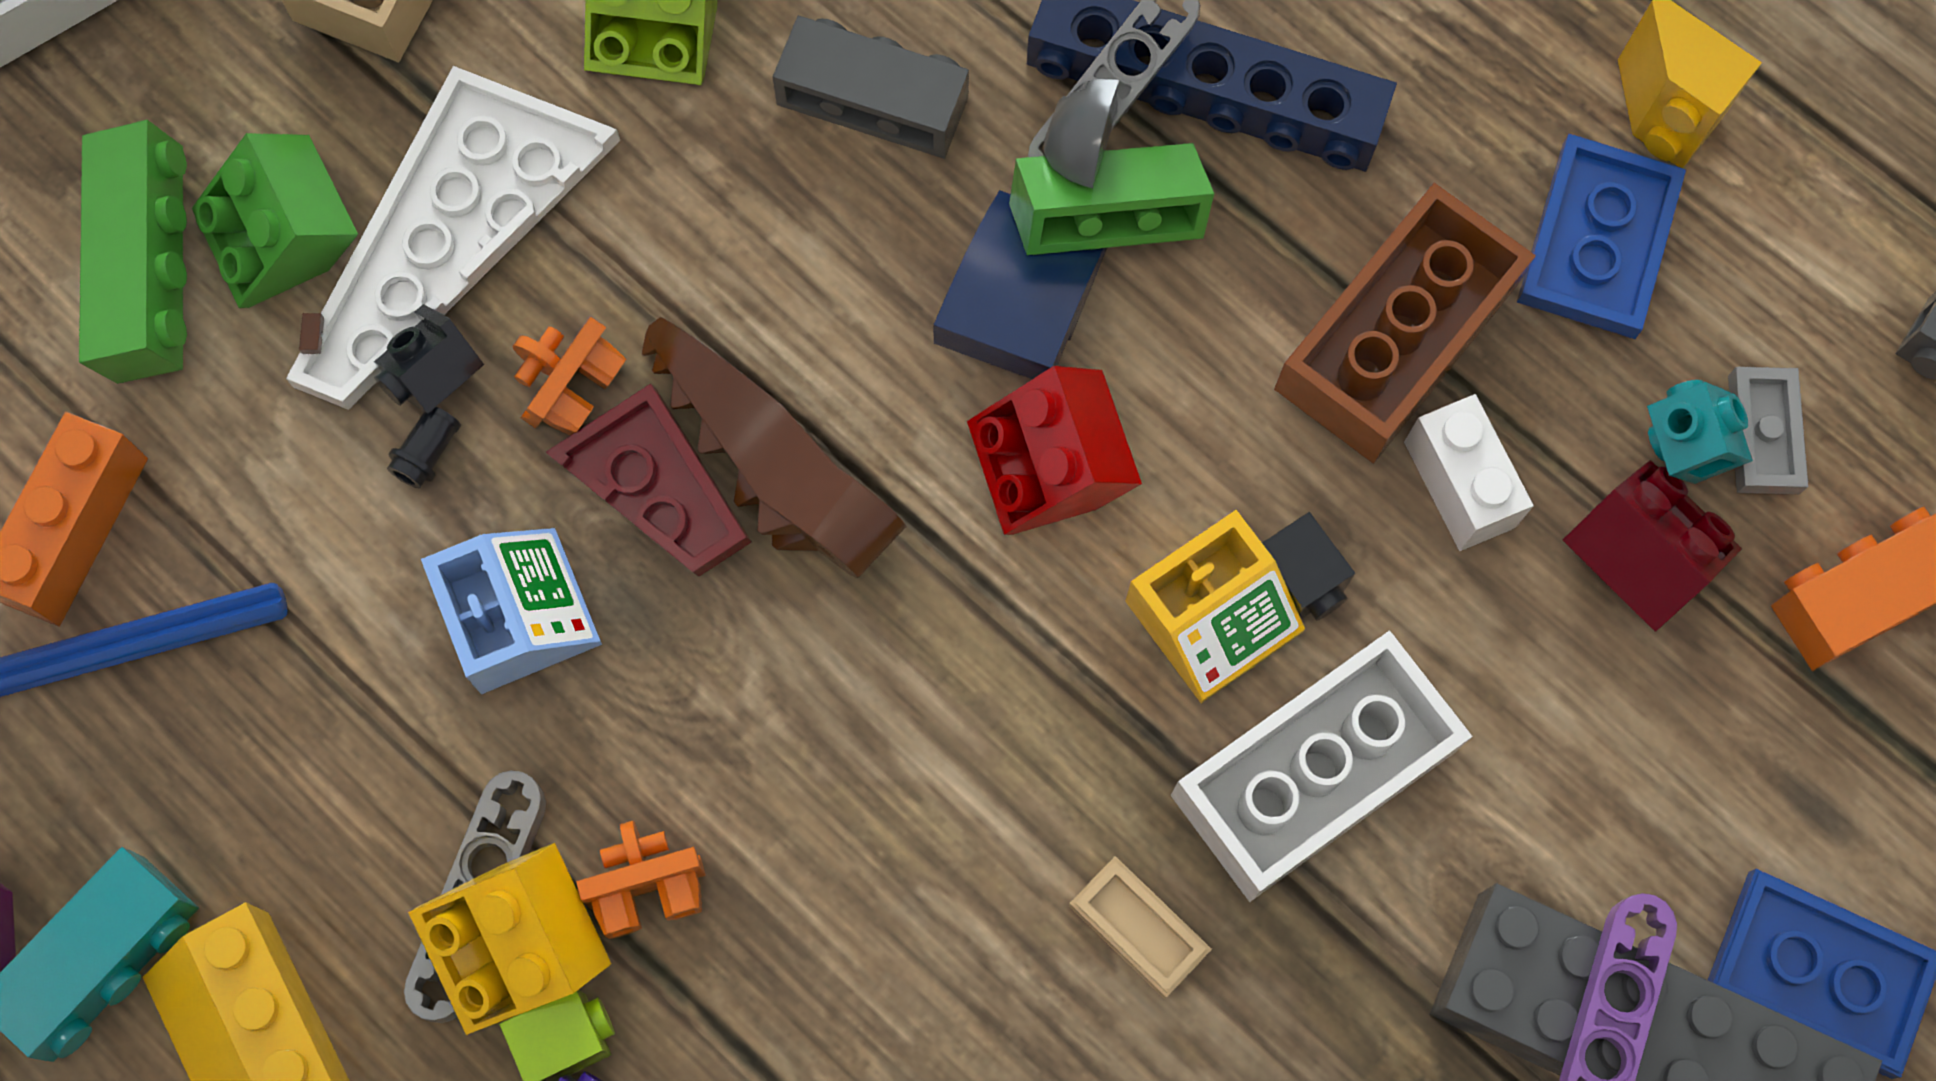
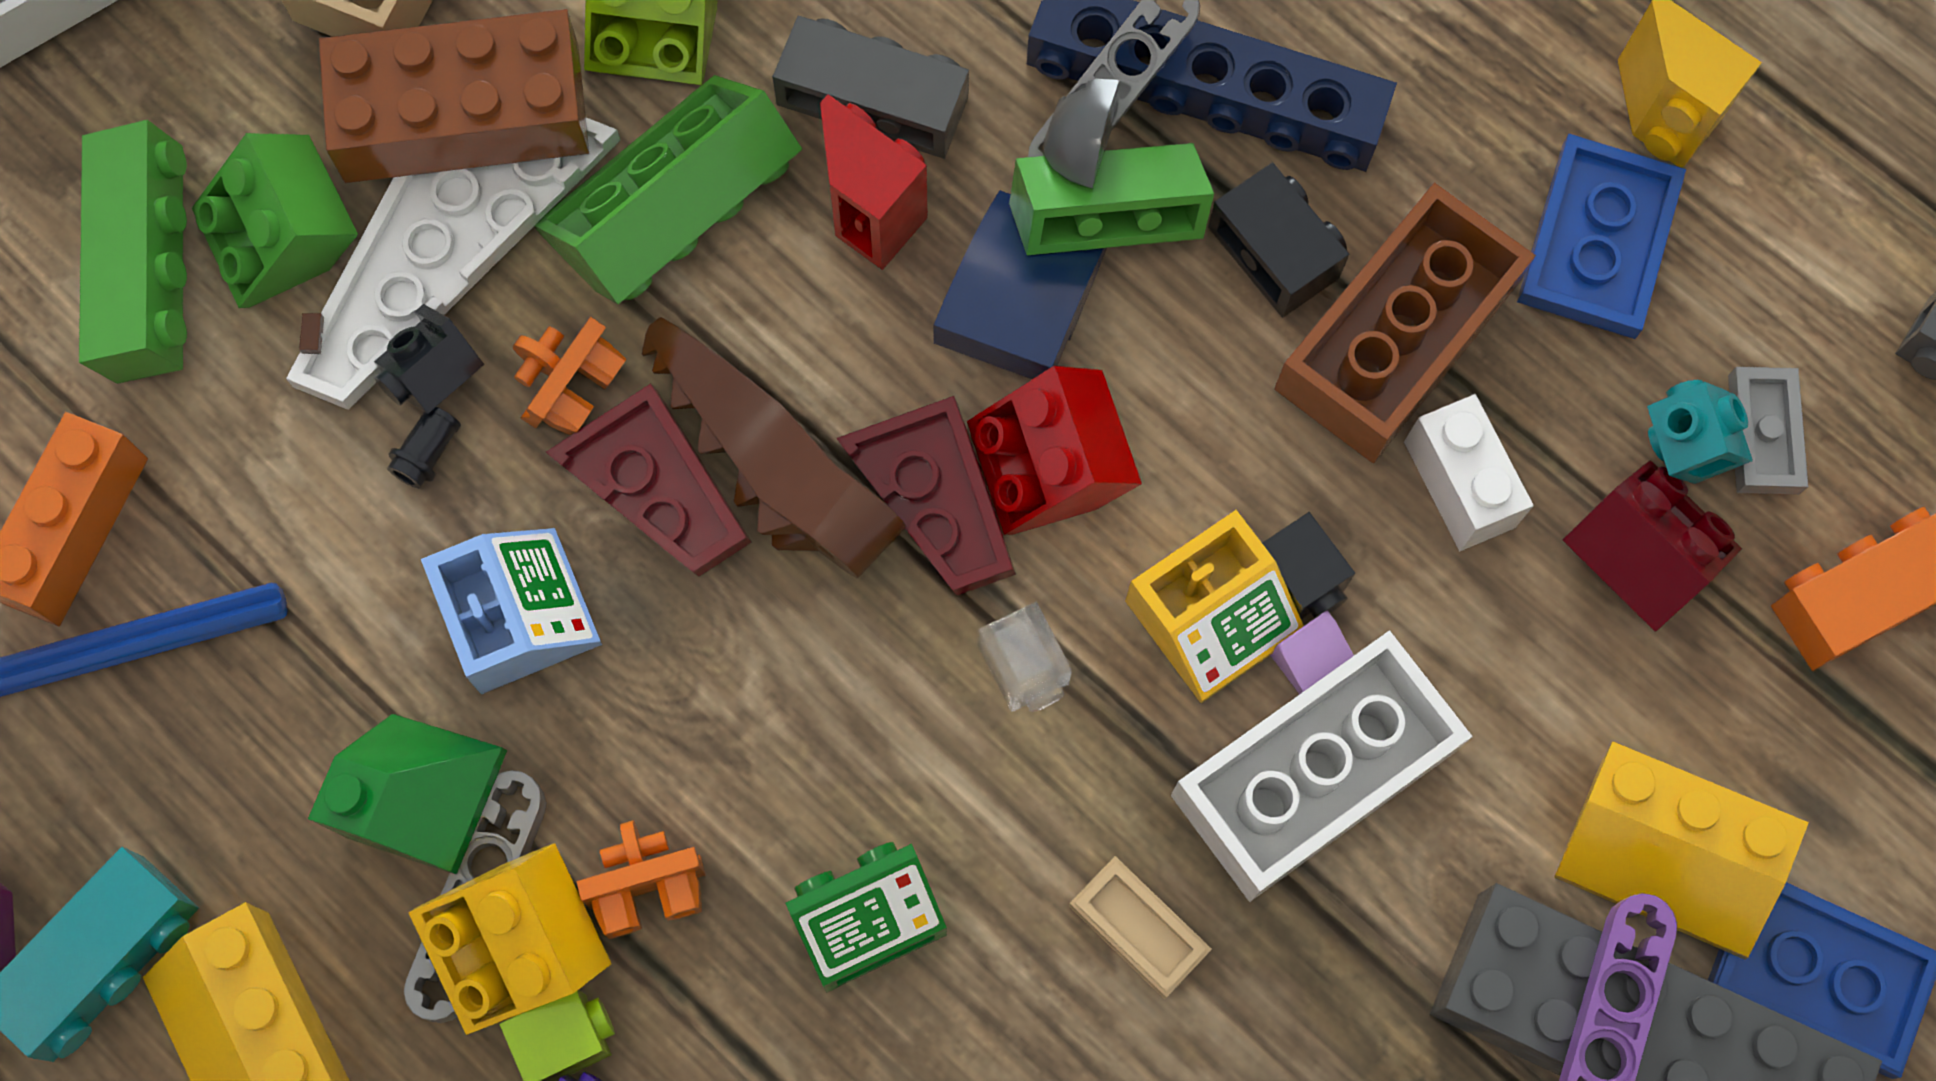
(410, 791): none -> green slope
(453, 96): none -> dark orange brick
(670, 187): none -> bright green slope
(866, 915): none -> slope
(873, 183): none -> red slope
(934, 483): none -> dark red wing
(1025, 659): none -> clear brick
(1279, 239): none -> black brick
(1312, 652): none -> lavender slope
(1685, 841): none -> yellow slope

